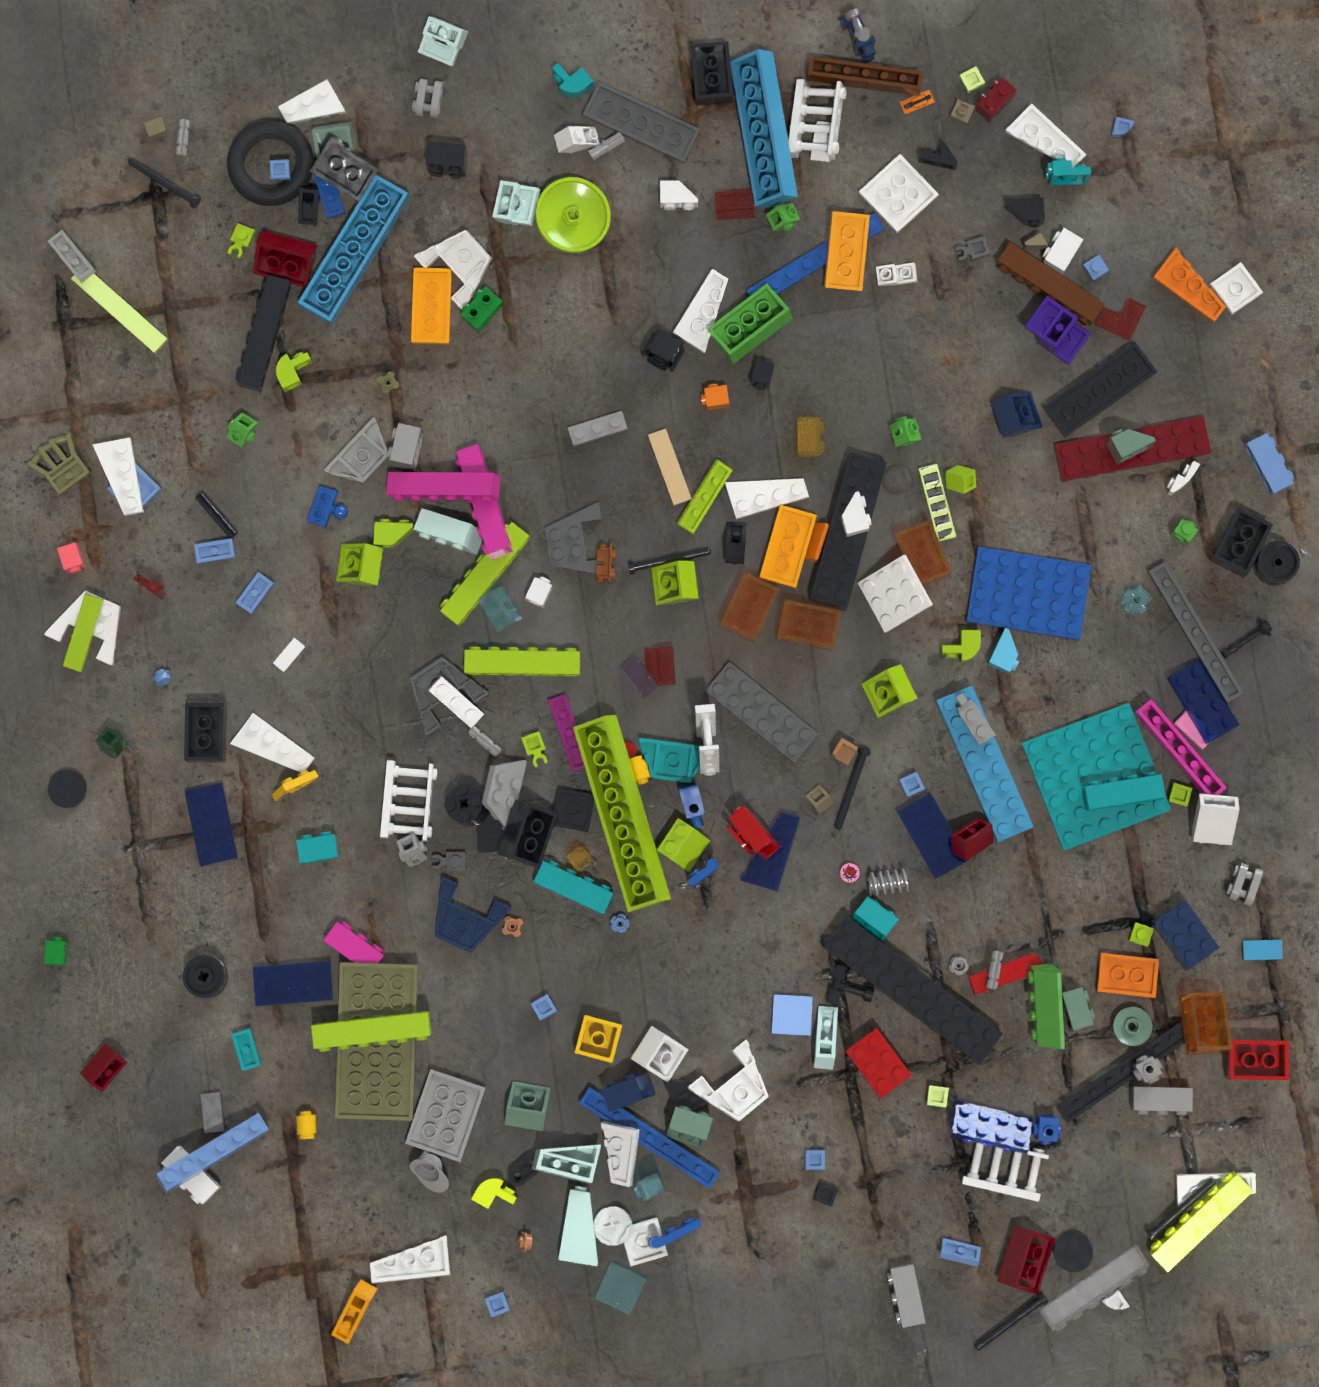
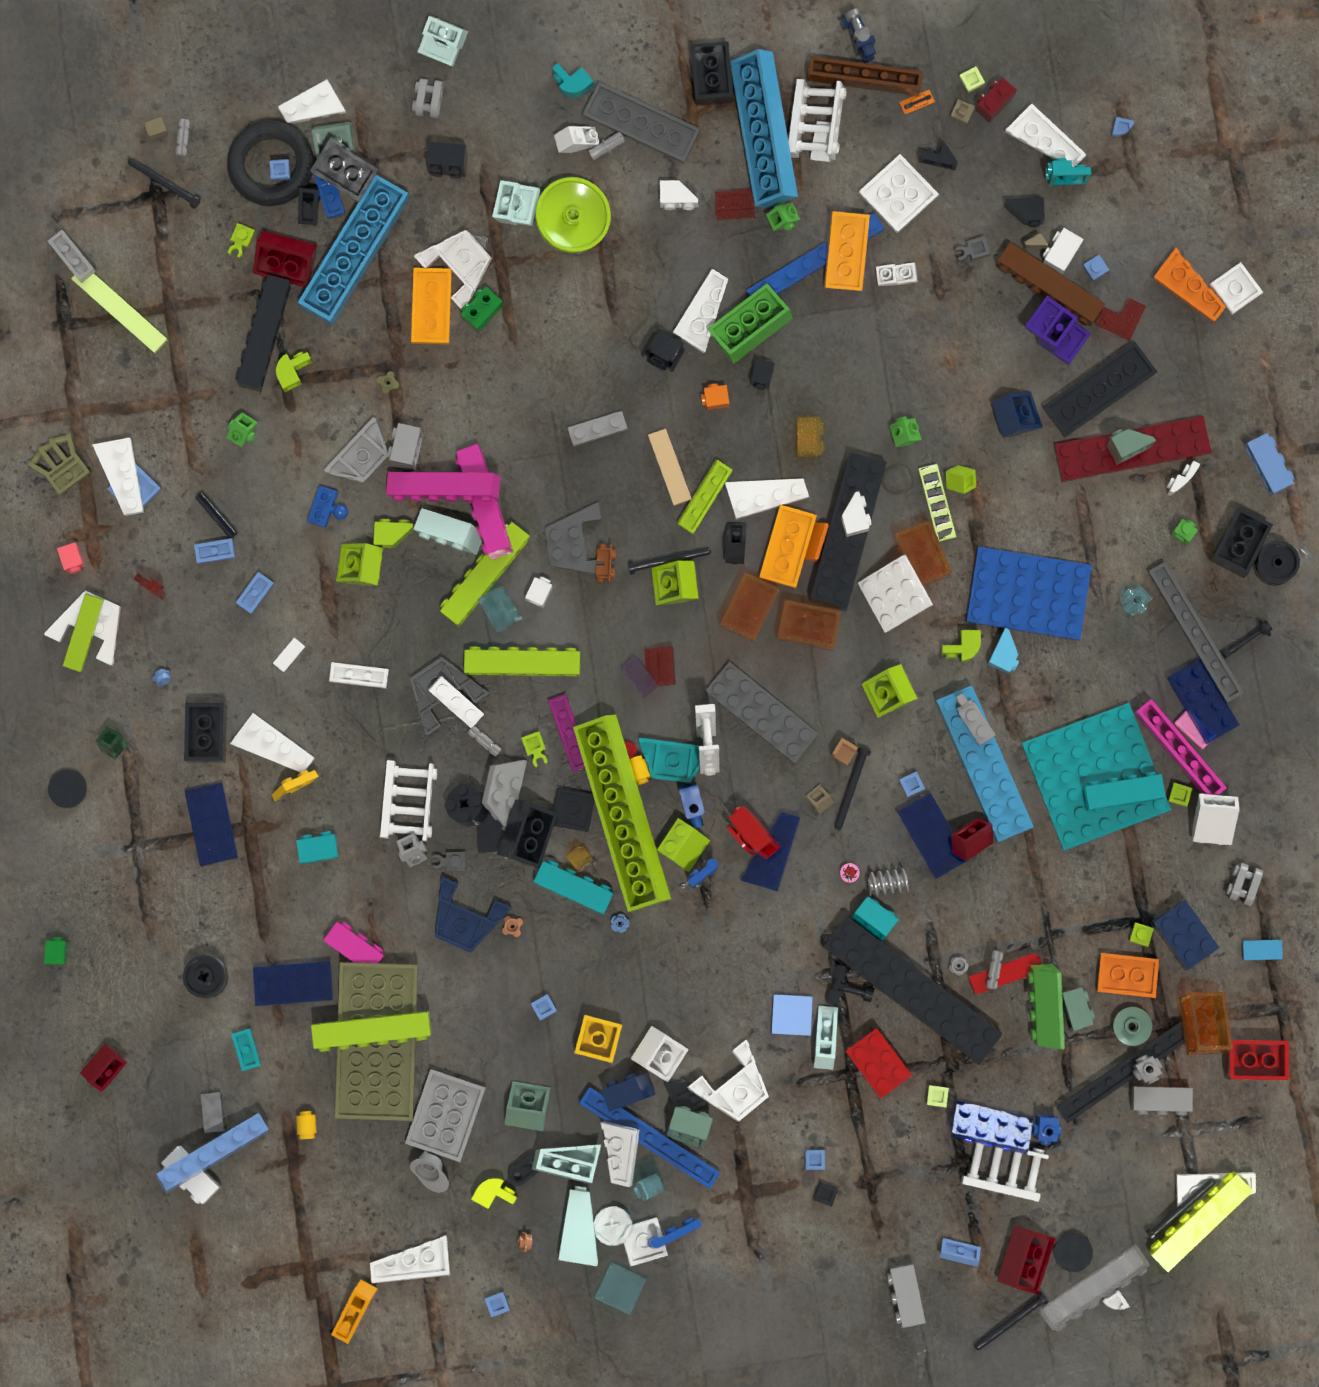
(358, 675): none -> white tile

